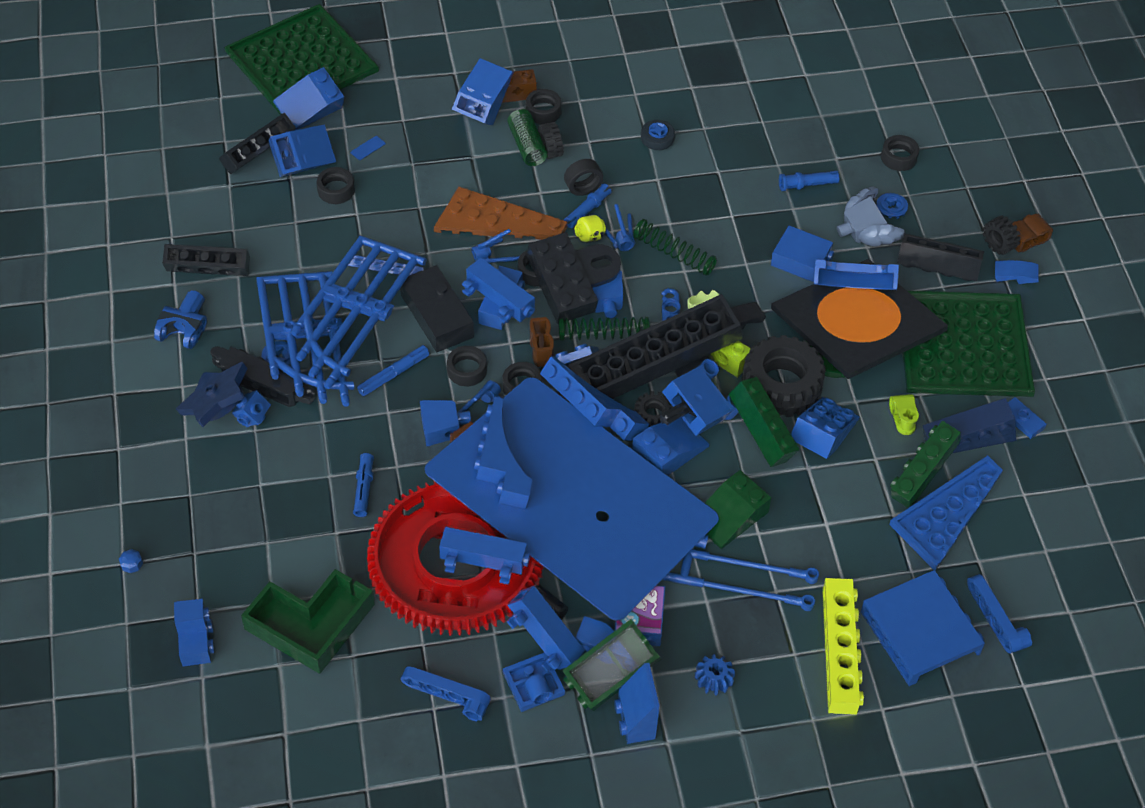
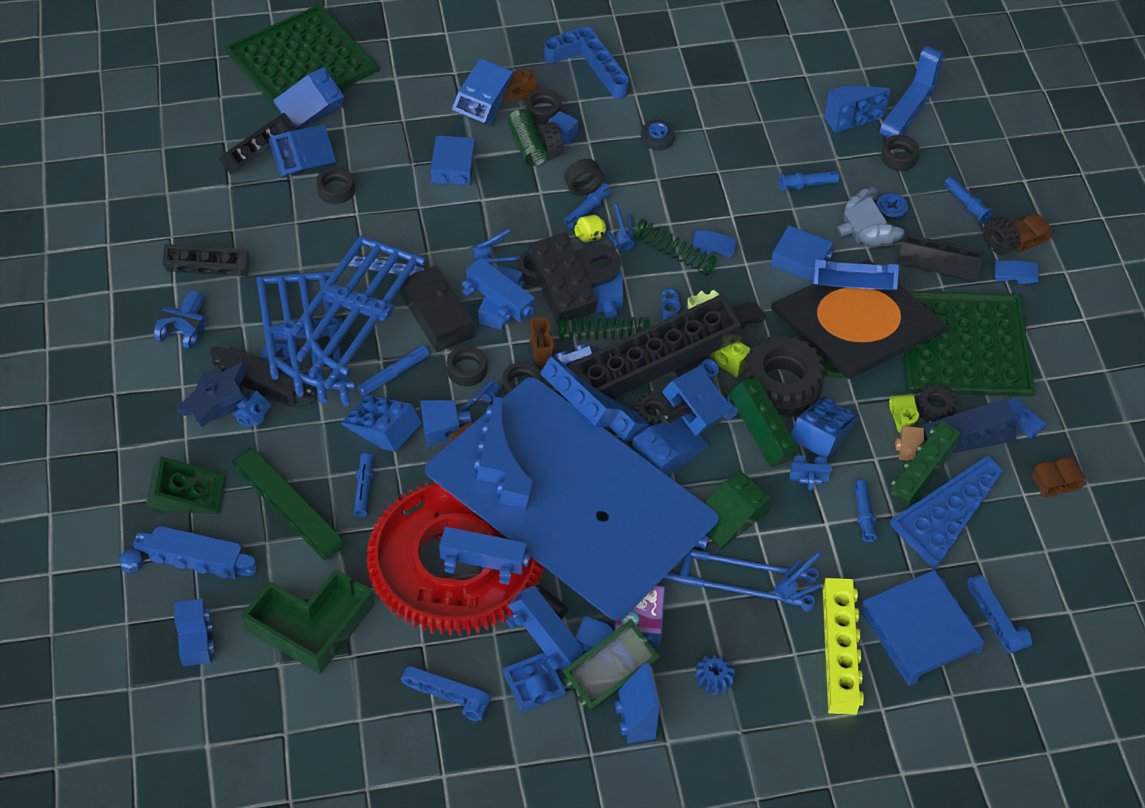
(184, 488): none -> dark green slope
(195, 552): none -> blue hinge
(288, 504): none -> dark green beam
(367, 147): blue sticker -> none
(383, 421): none -> blue slope
(452, 160): none -> blue brick
(490, 216): dark orange wing -> none
(567, 125): none -> blue brick
(587, 43): none -> blue beam
(715, 242): none -> blue slope
(787, 586): none -> blue plant
(810, 473): none -> blue hips
(855, 106): none -> blue slope
(866, 517): none -> blue pin
(908, 442): none -> medium nougat brick
(916, 95): none -> blue beam
(935, 394): none -> black tyre
(973, 204): none -> blue pin
(1058, 476): none -> reddish brown brick

